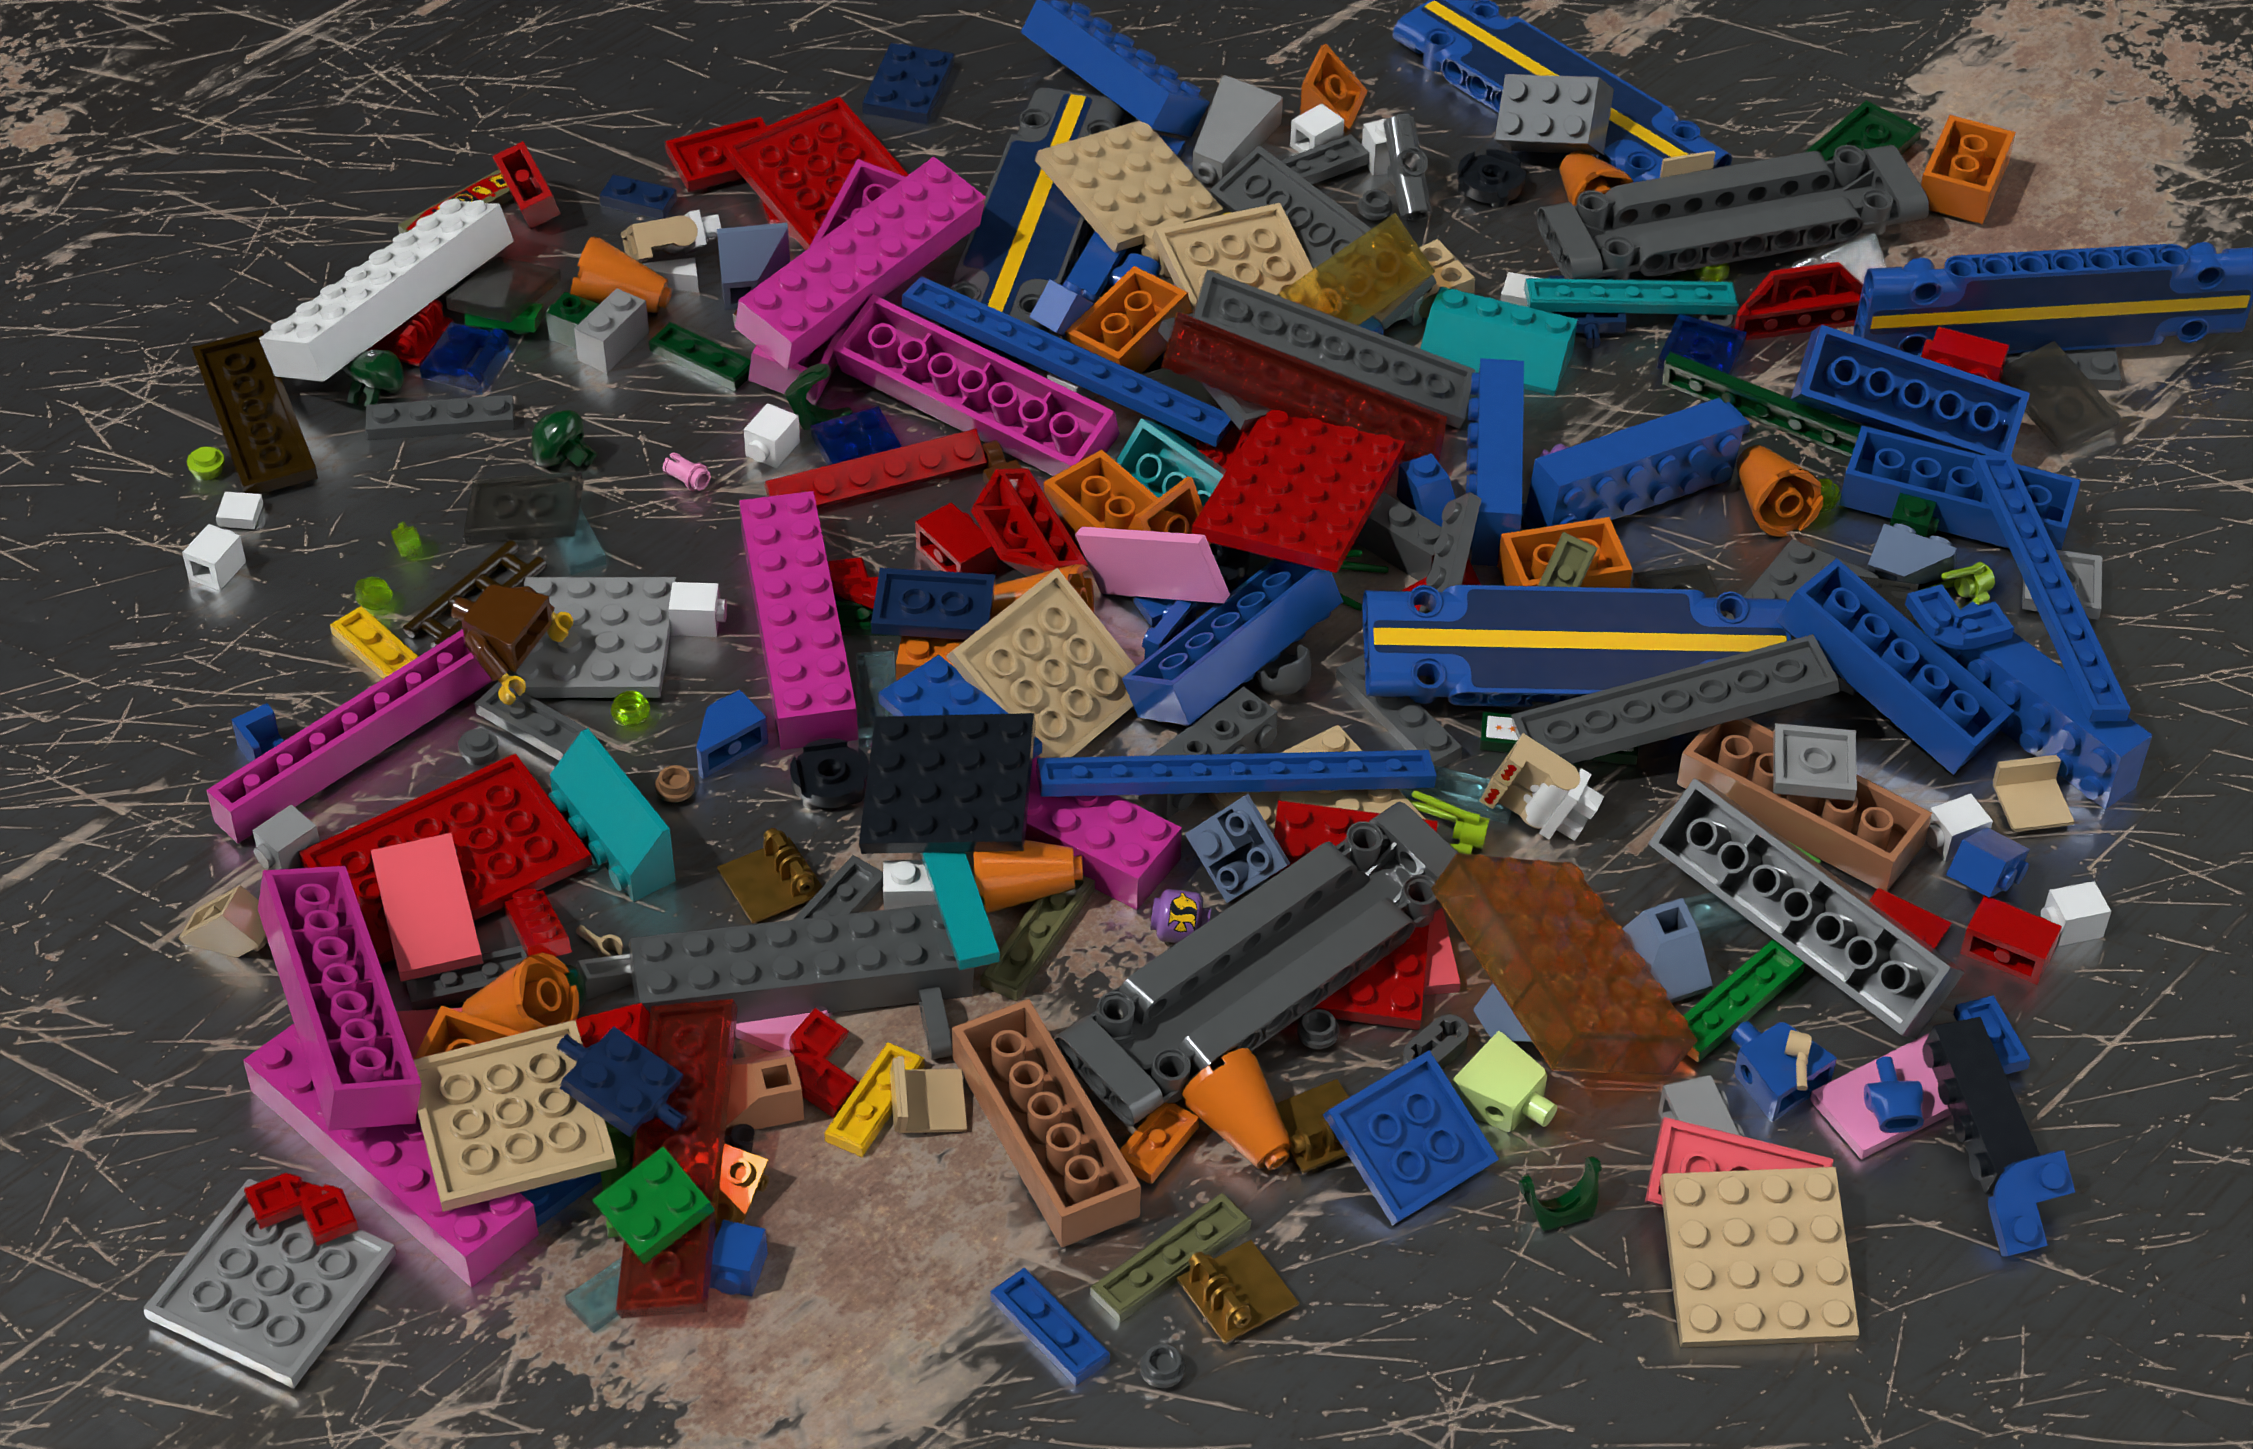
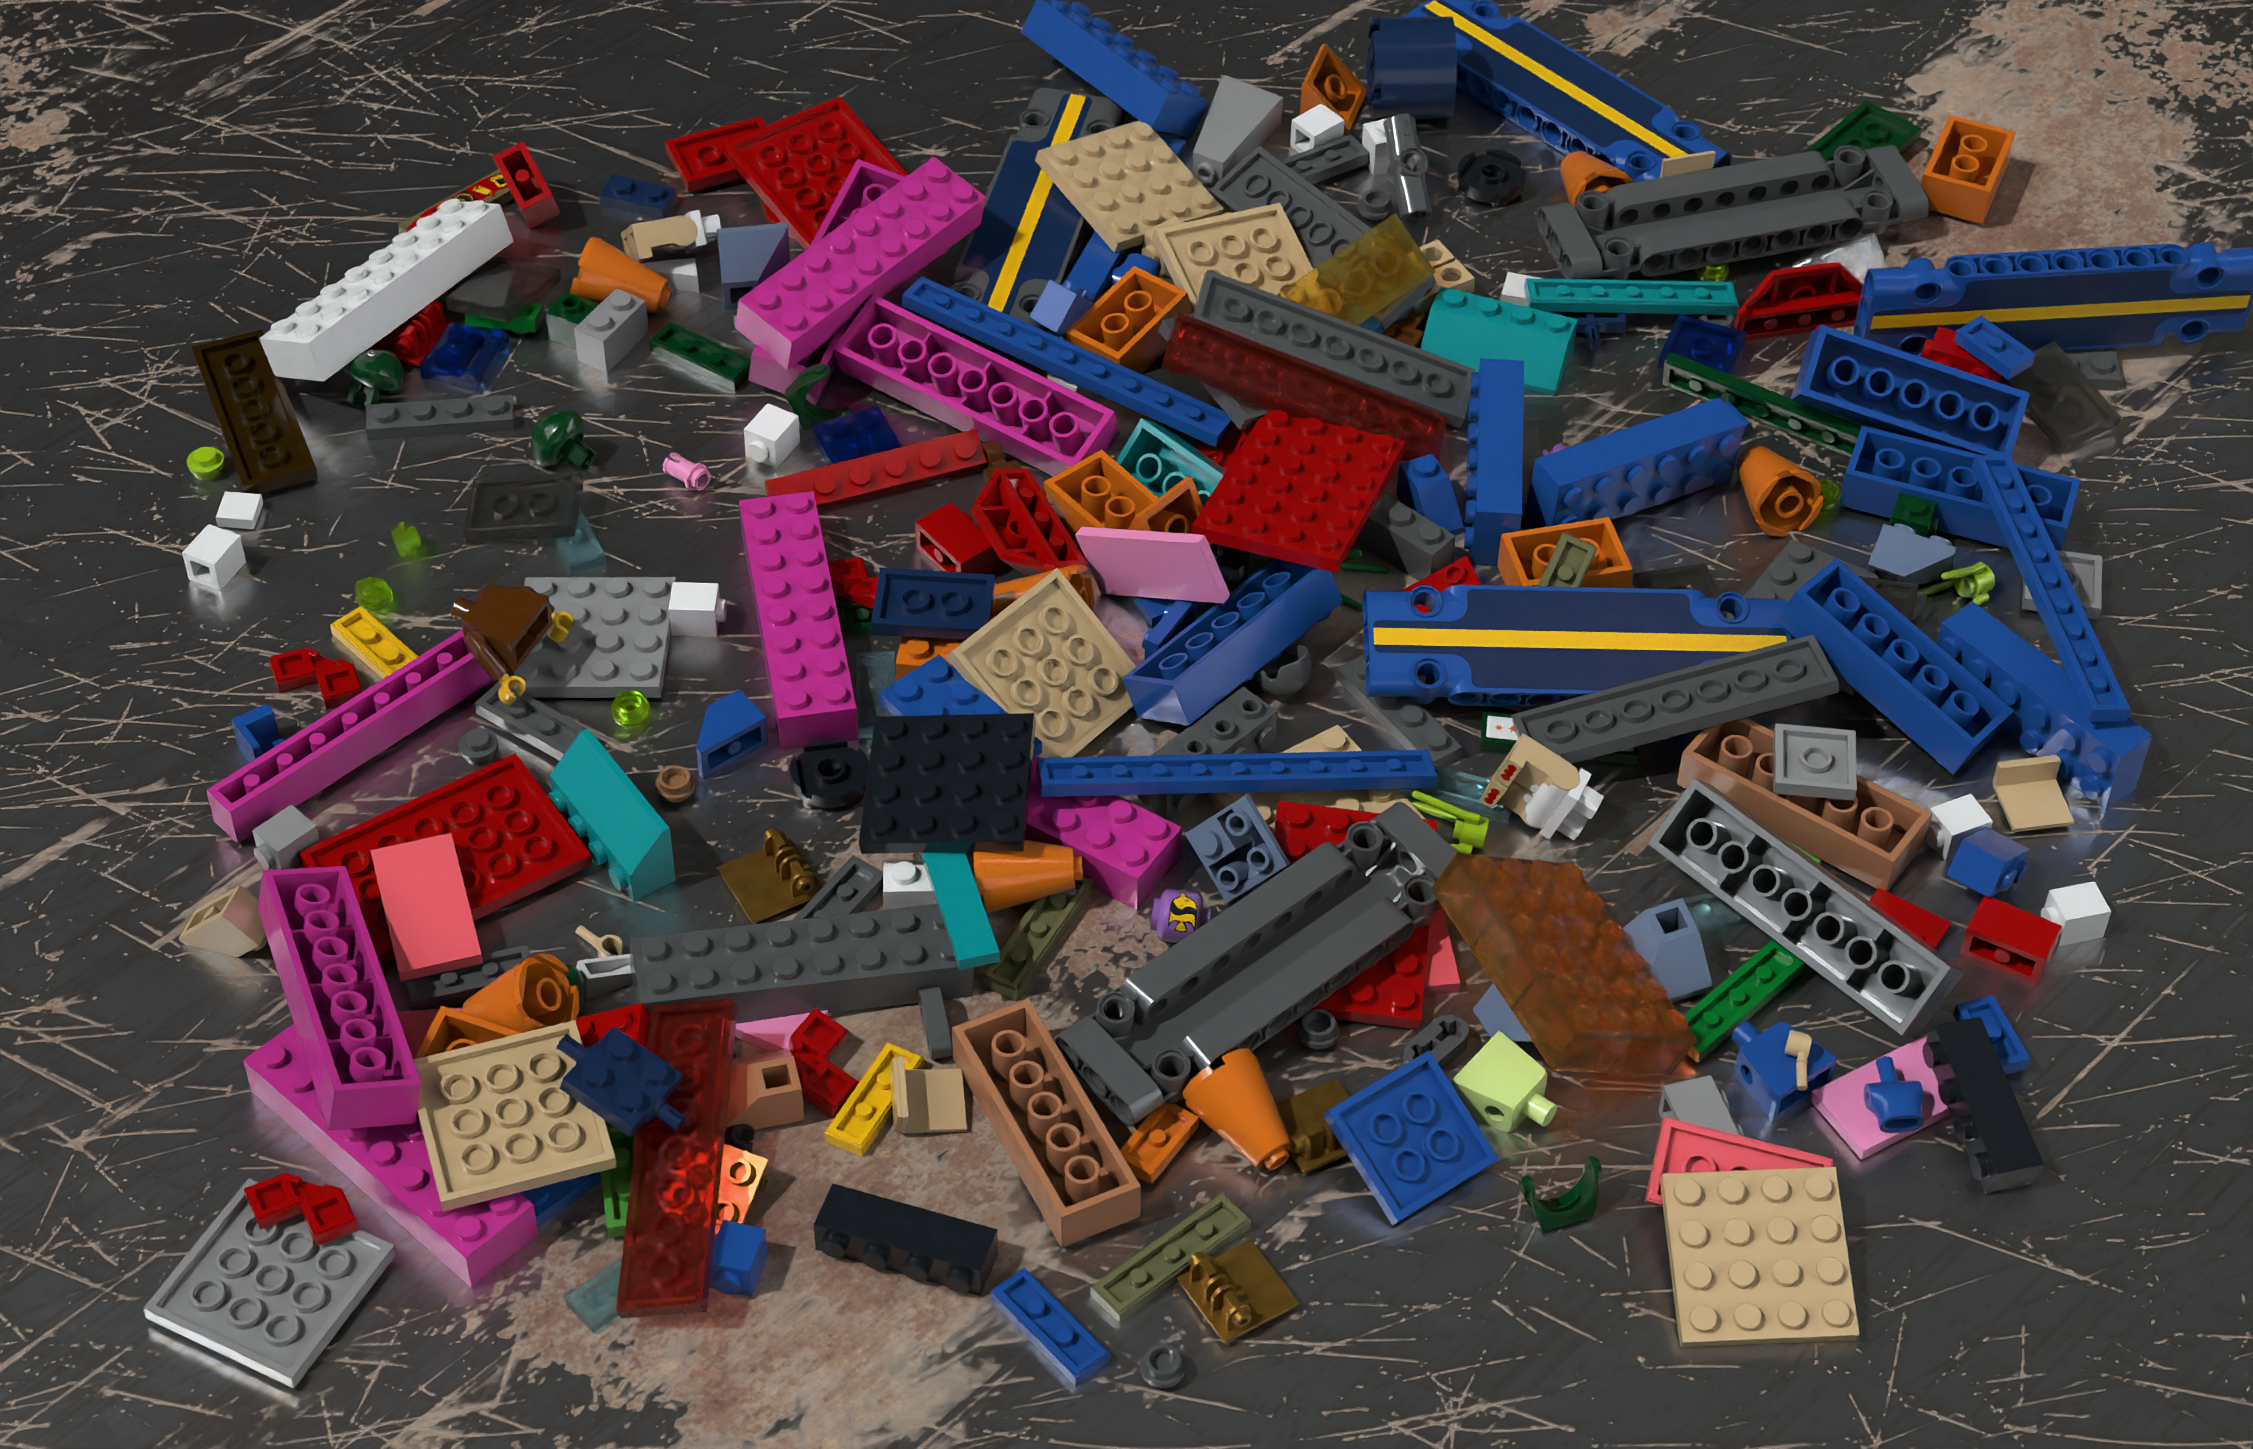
(305, 667): none -> red tile
(476, 578): dark brown bar -> none
(536, 923): red plate -> none
(653, 1205): green plate -> none
(906, 1239): none -> black brick
(908, 83): dark blue plate -> none
(1410, 331): none -> reddish brown plate
(1411, 67): none -> dark blue brick
(1453, 543): dark grey plate -> none
(1554, 114): brick -> none
(1954, 627): blue plate -> none
(1994, 347): none -> blue plate
(2016, 1198): blue plate -> none

